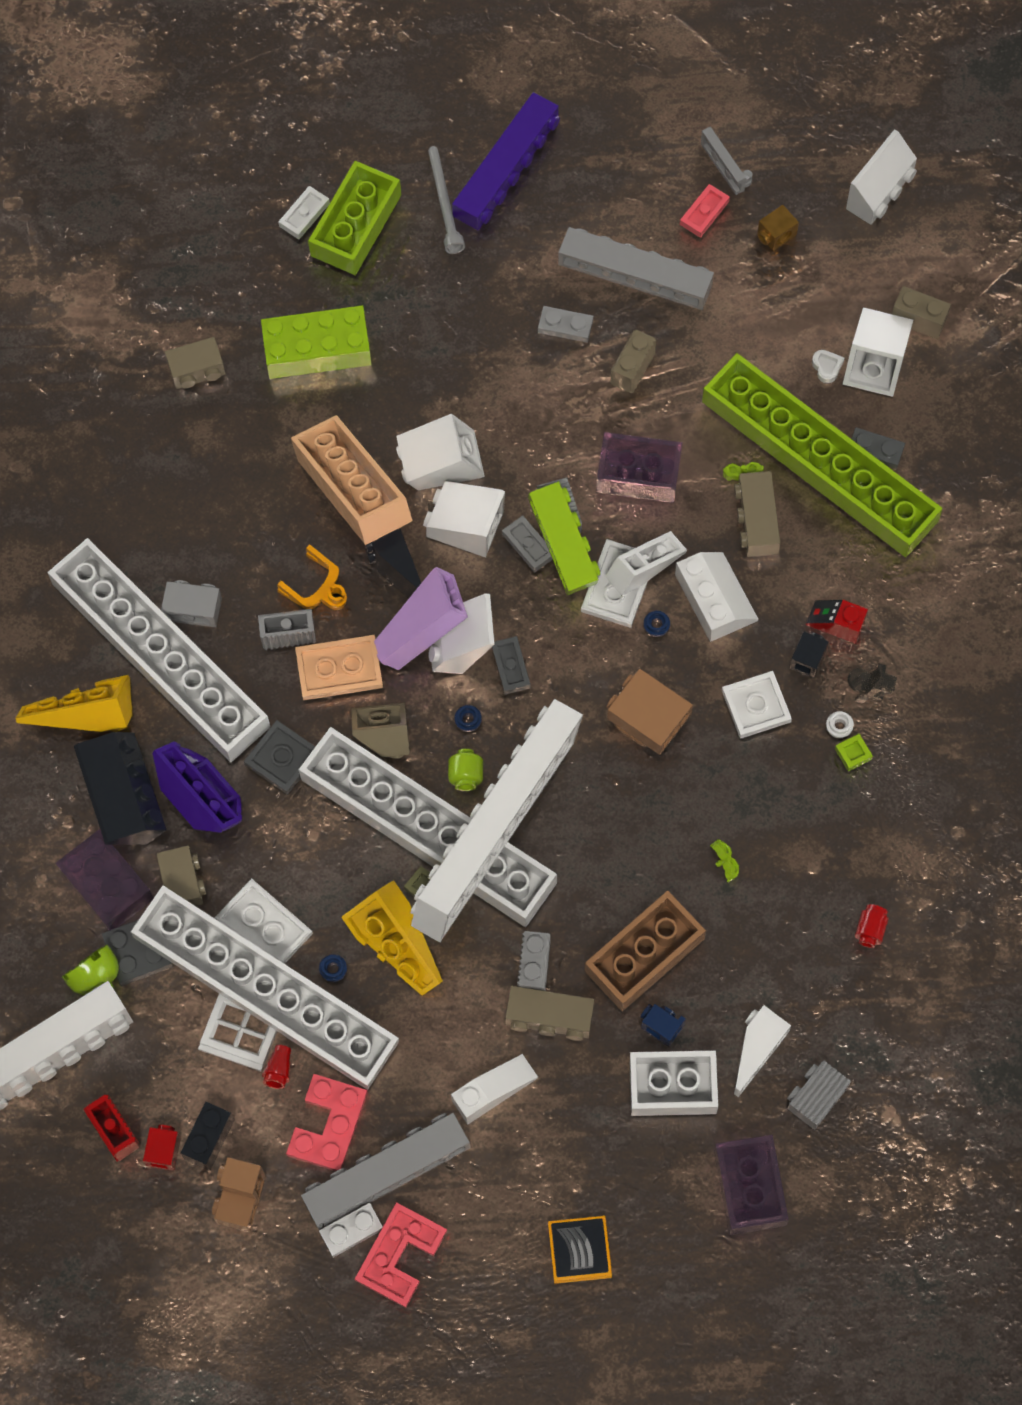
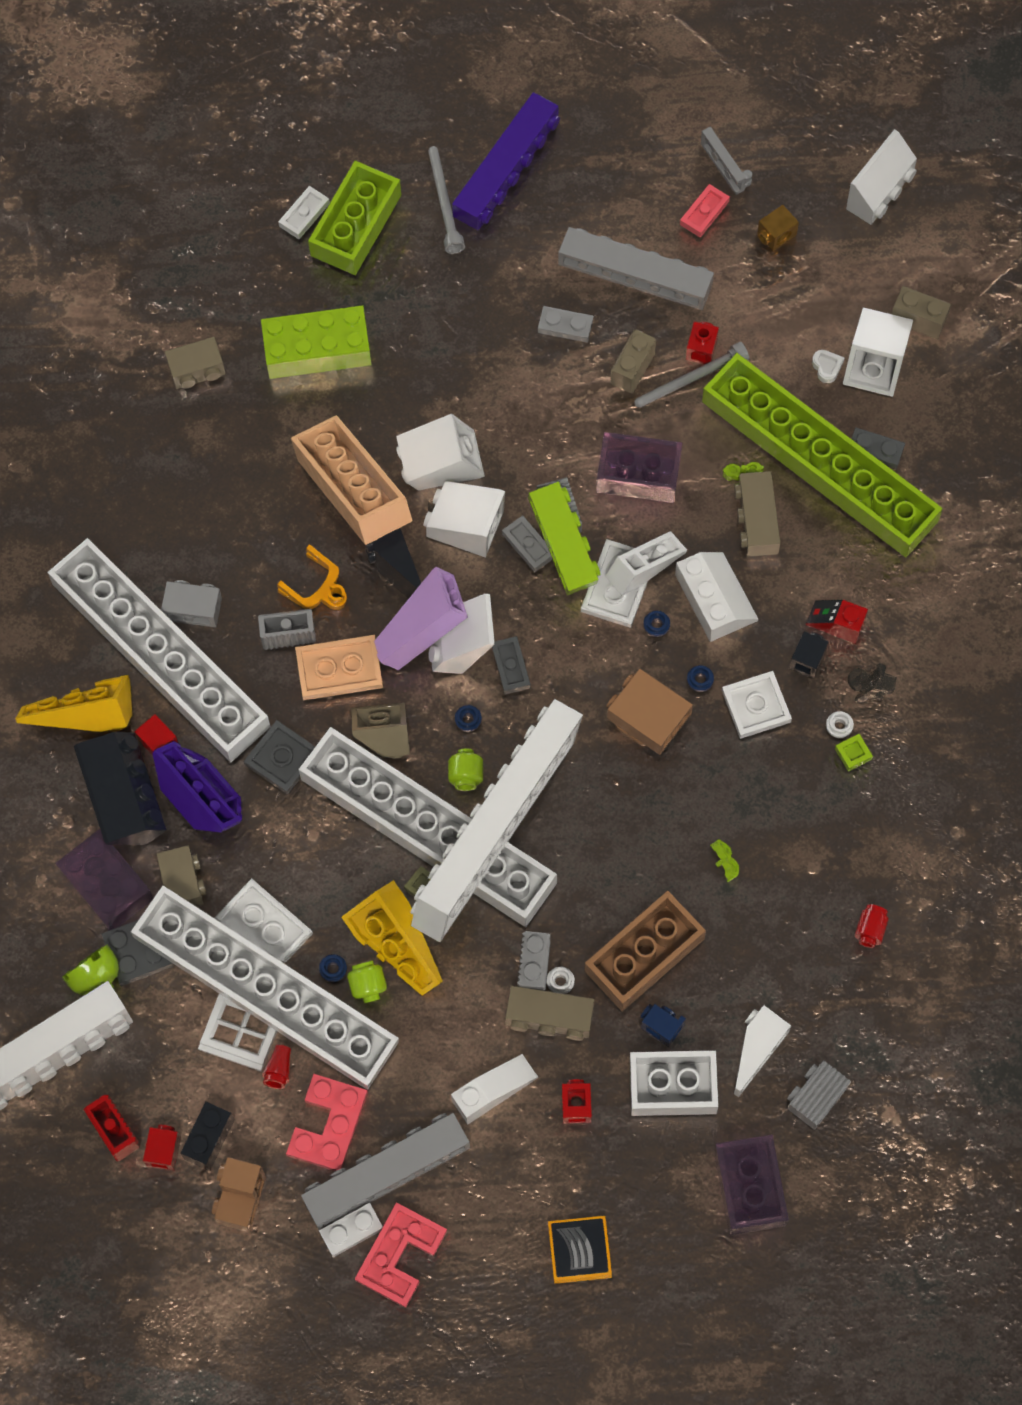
(154, 734): none -> red brick
(367, 981): none -> lime head
(560, 972): none -> white plate
(576, 1114): none -> red brick
(692, 376): none -> light grey piece
(700, 671): none -> dark blue plate
(702, 342): none -> red brick

